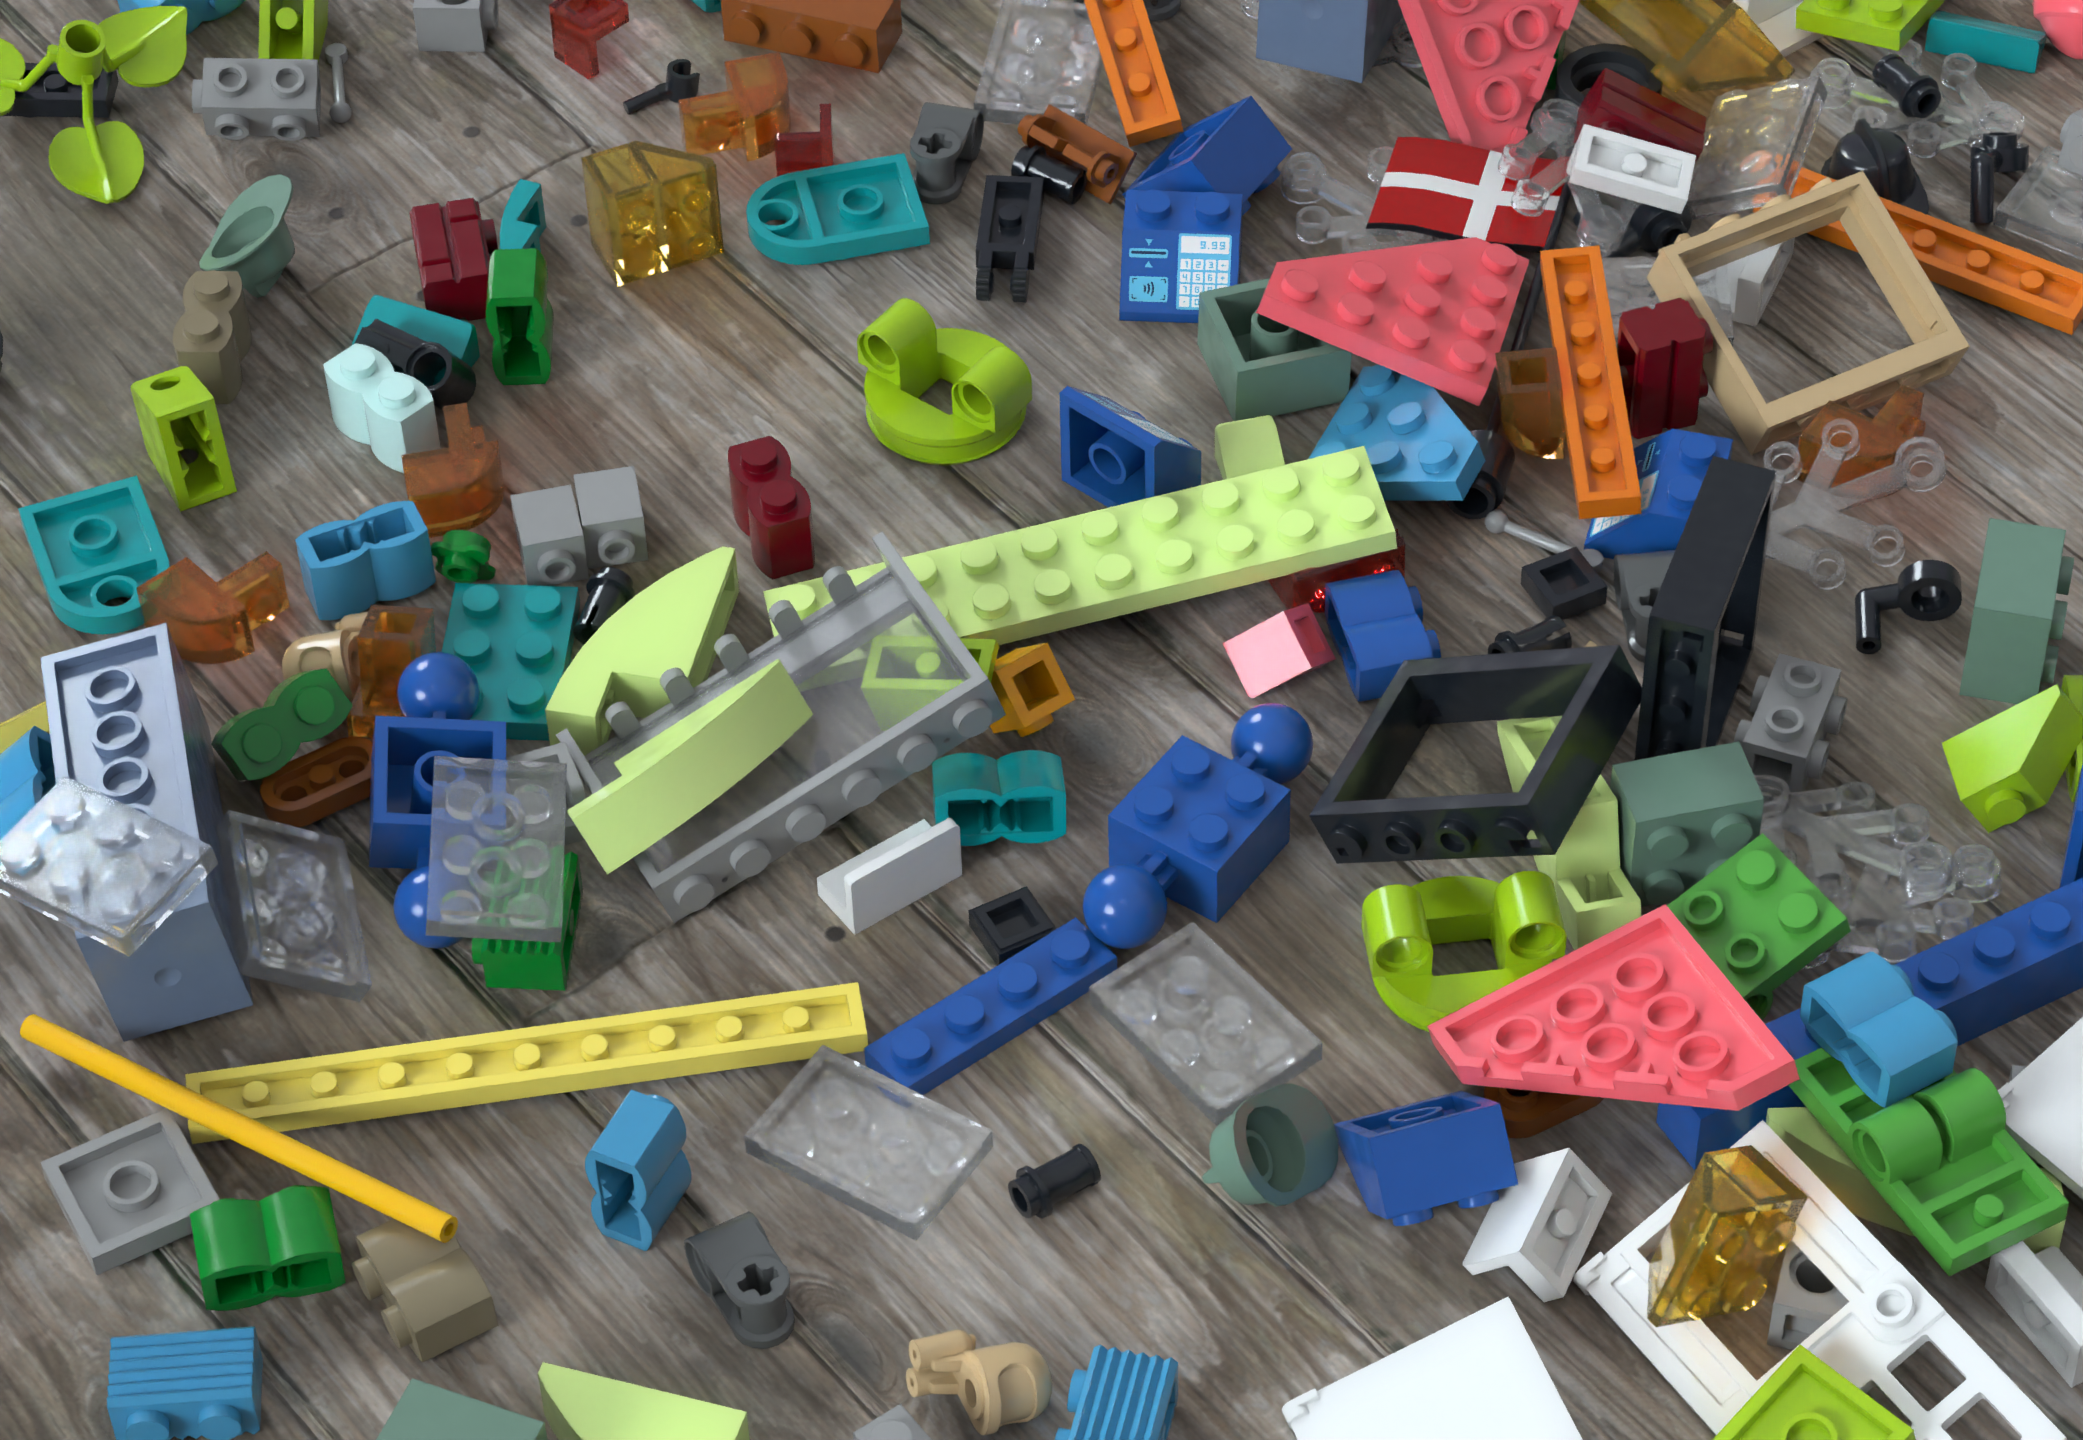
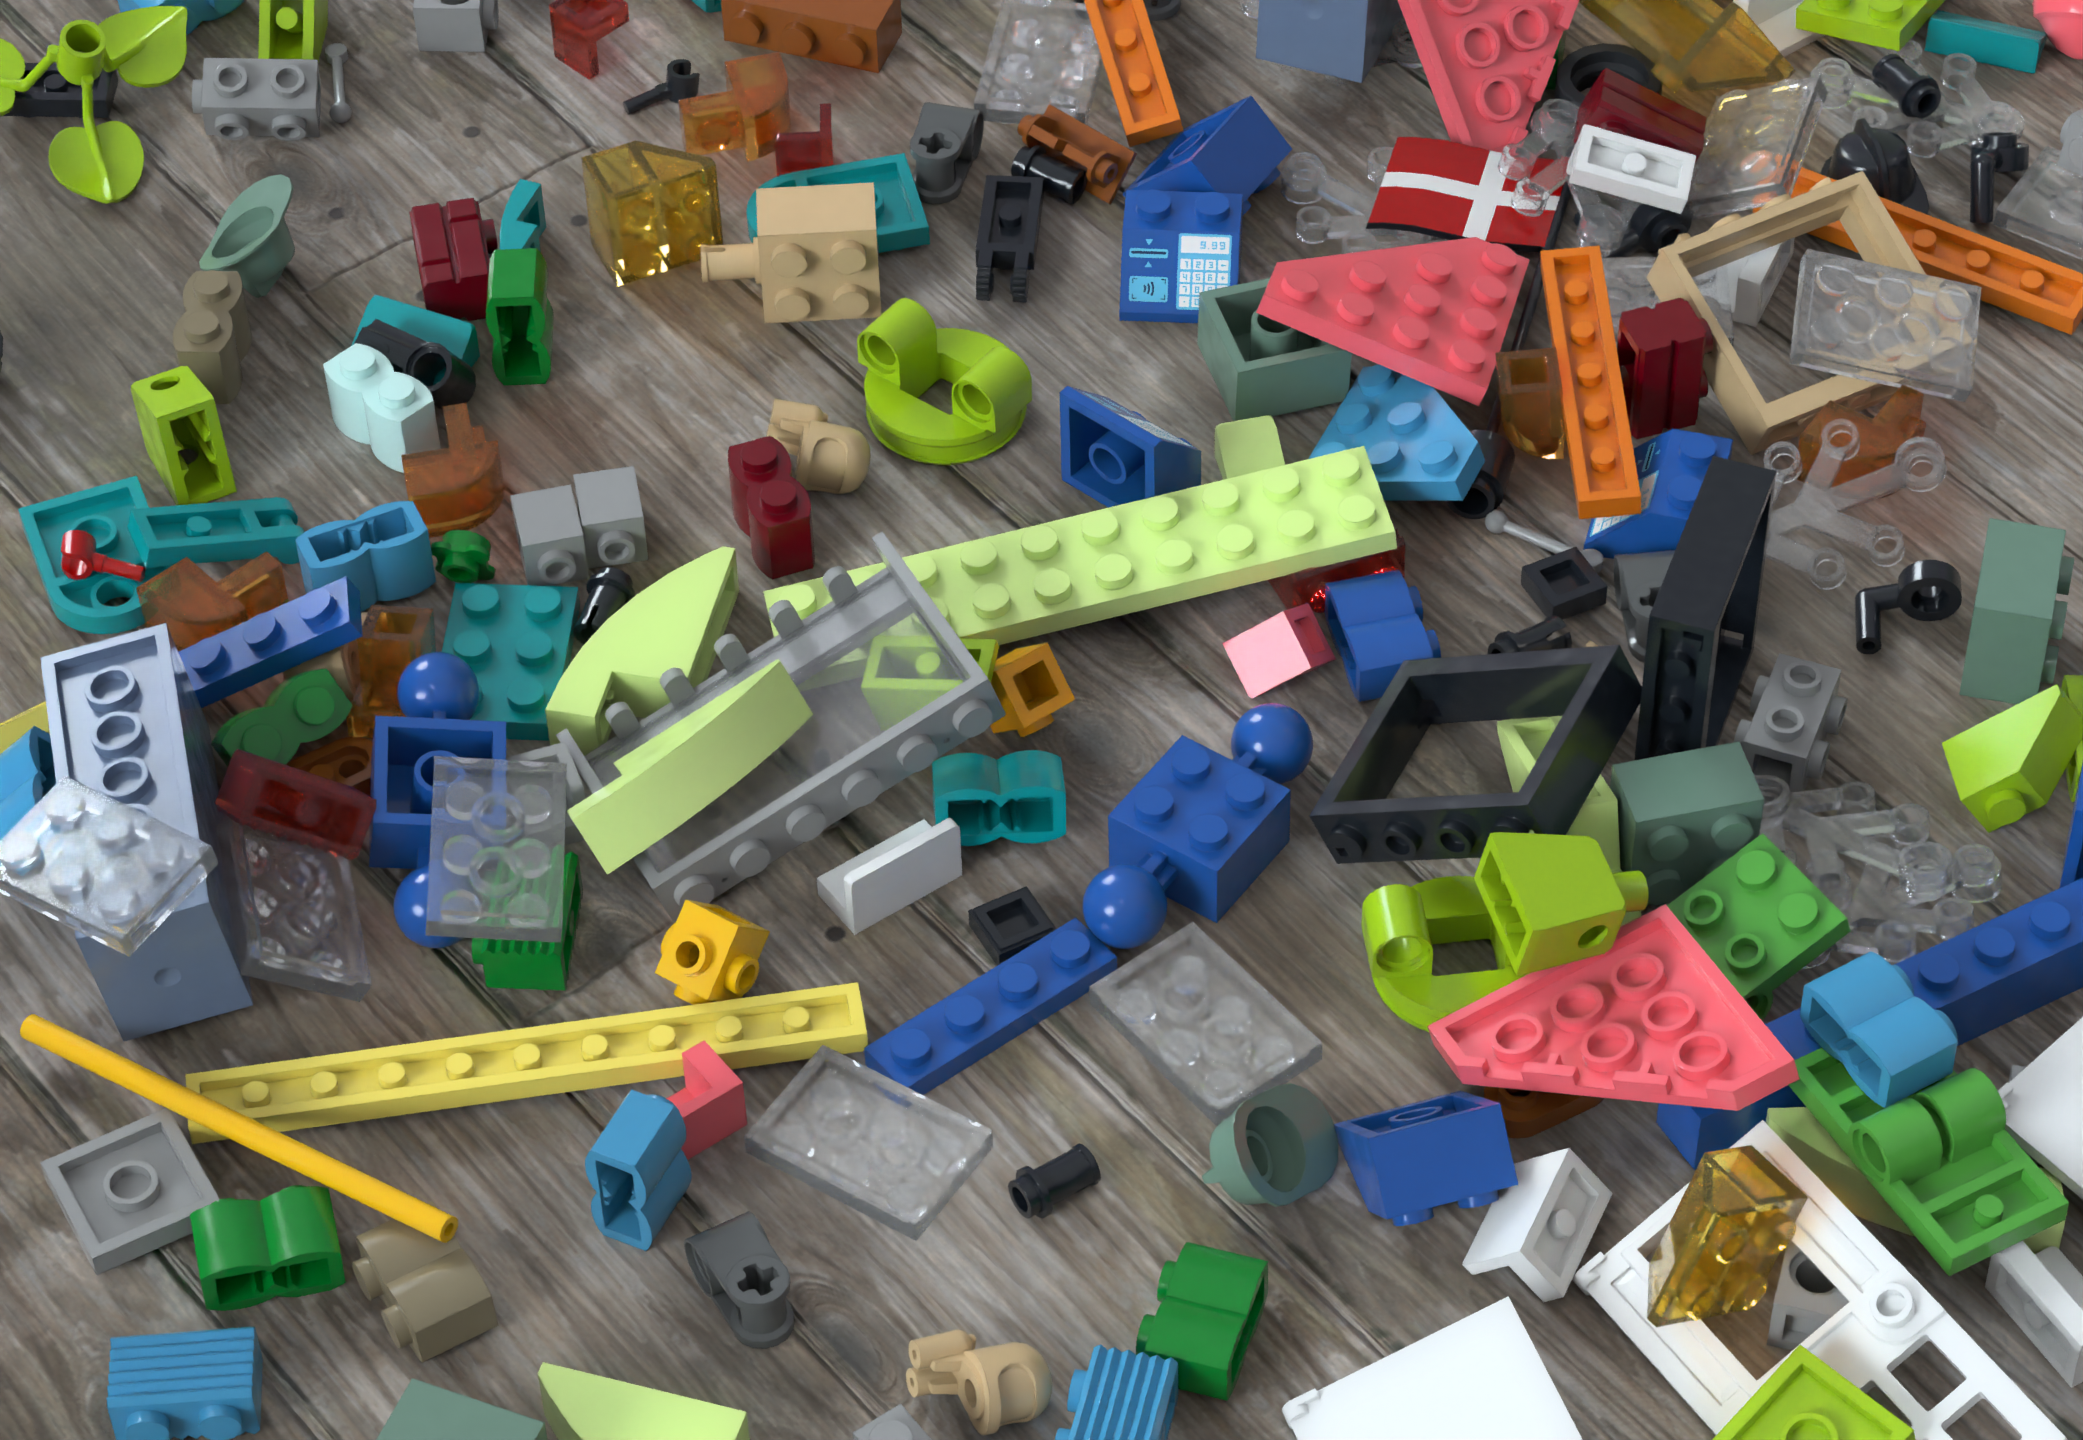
(80, 559): none -> red hand
(216, 531): none -> teal plate
(274, 641): none -> blue plate
(295, 805): none -> clear red brick
(711, 953): none -> yellow brick
(711, 1100): none -> coral panel
(809, 253): none -> tan brick
(827, 454): none -> tan piece
(1206, 1317): none -> green brick
(1554, 897): none -> lime torso
(1885, 325): none -> clear plate

